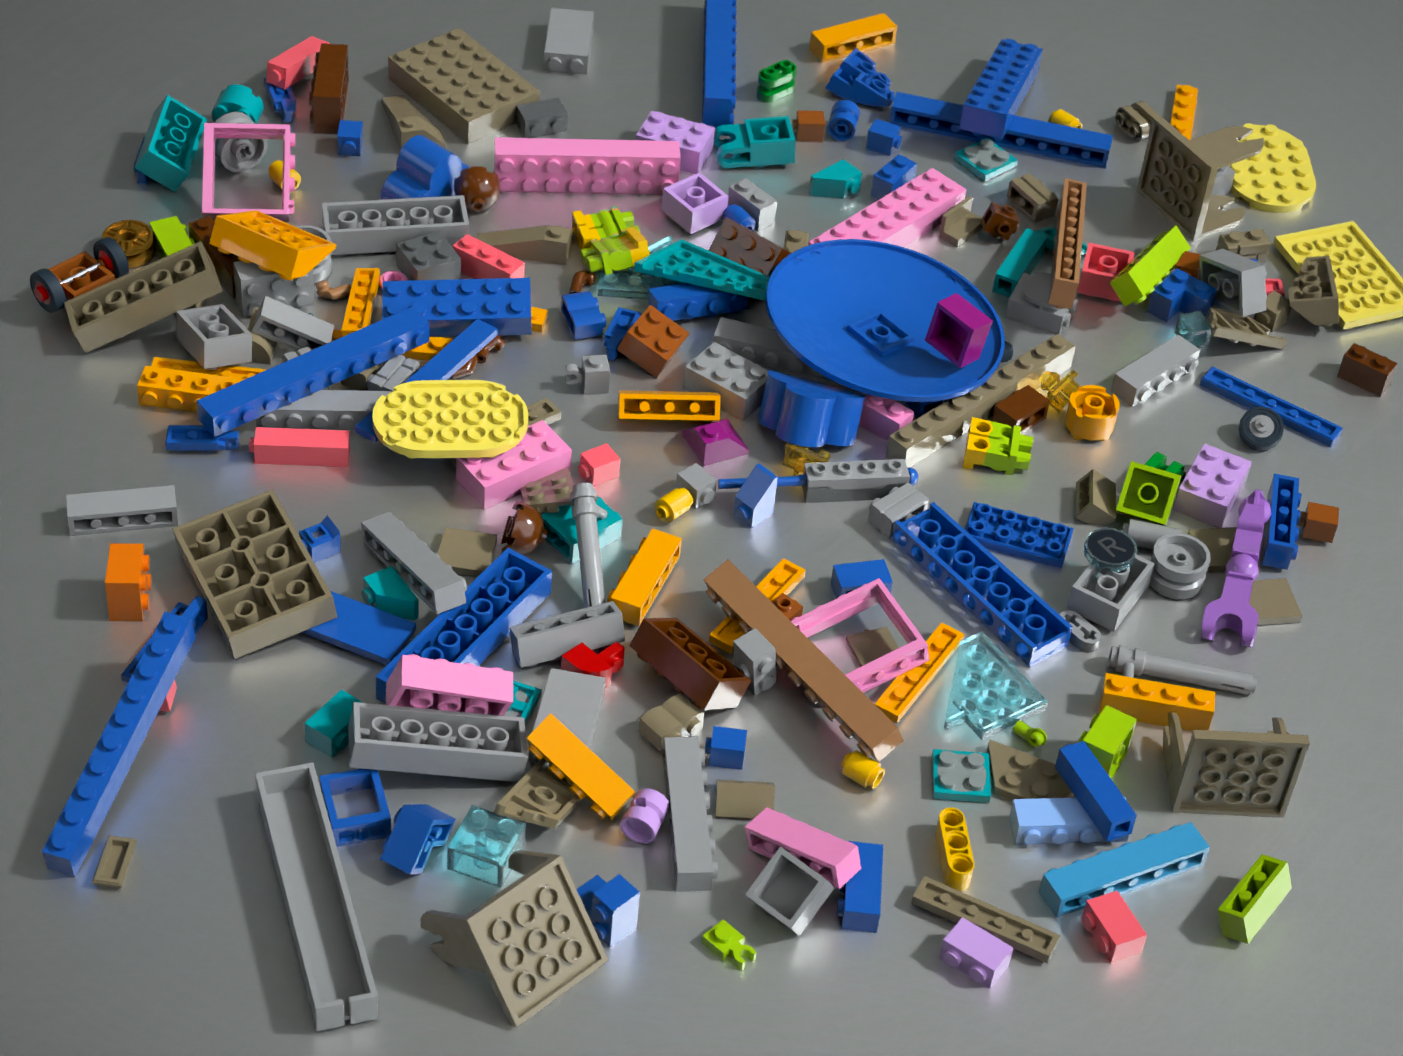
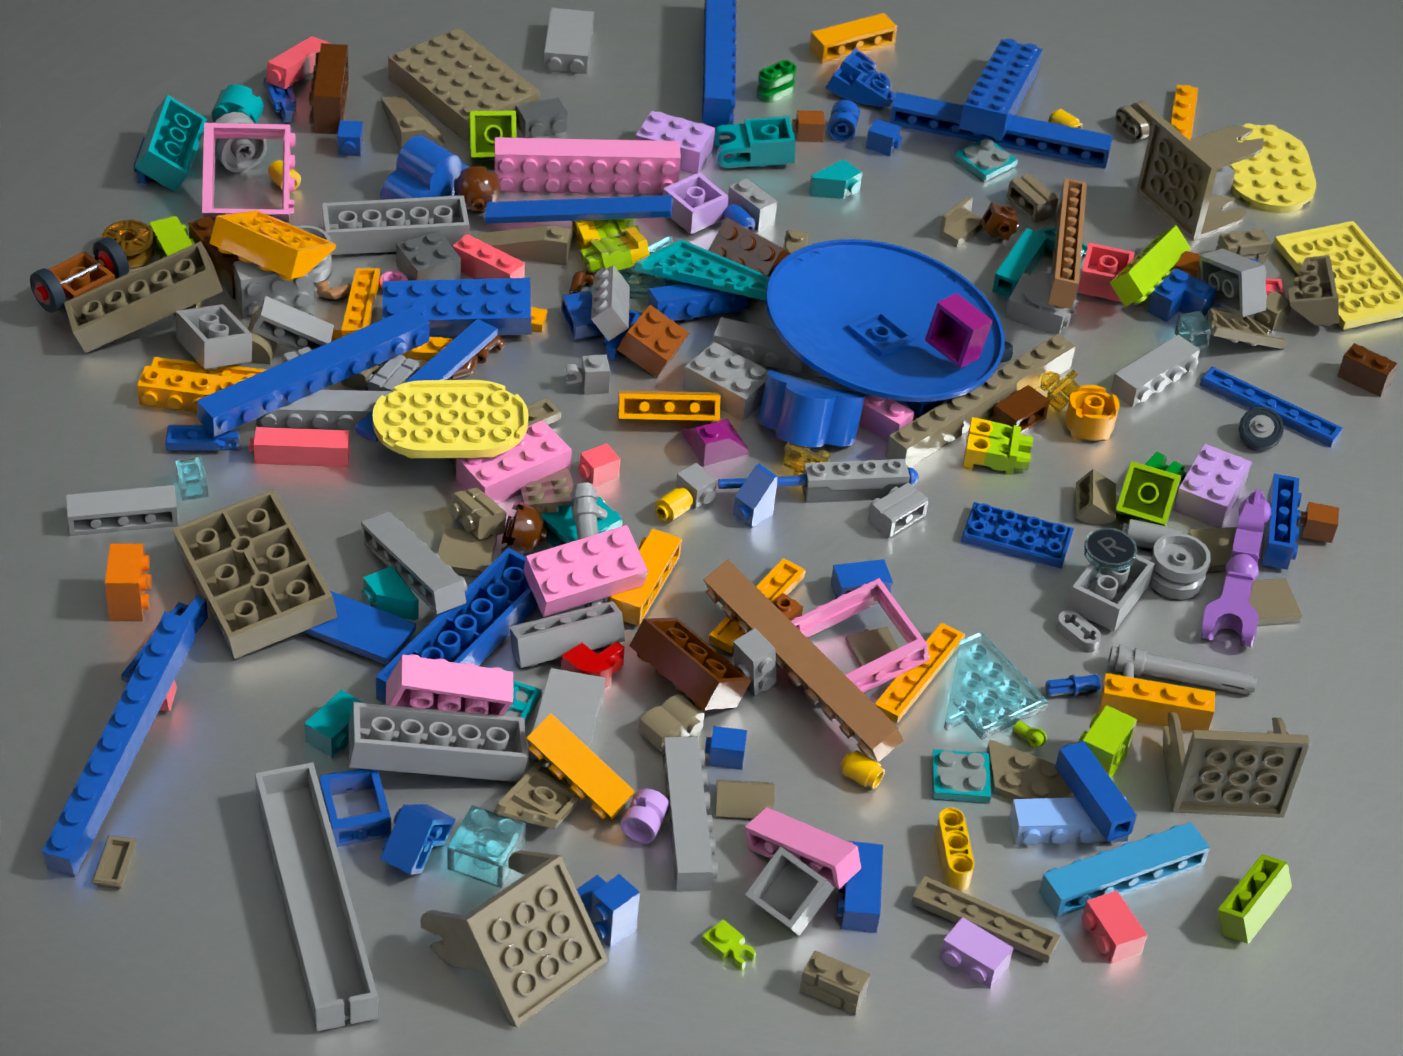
(191, 478): none -> clear light blue brick
(321, 540): blue window -> none
(478, 513): none -> dark tan brick
(485, 127): none -> lime brick
(579, 209): none -> blue tile
(585, 570): none -> bright pink brick
(610, 302): none -> light grey brick
(834, 982): none -> dark tan brick
(892, 176): blue brick -> none
(902, 213): bright pink brick -> none
(983, 585): blue tile -> none
(1073, 685): none -> blue axle

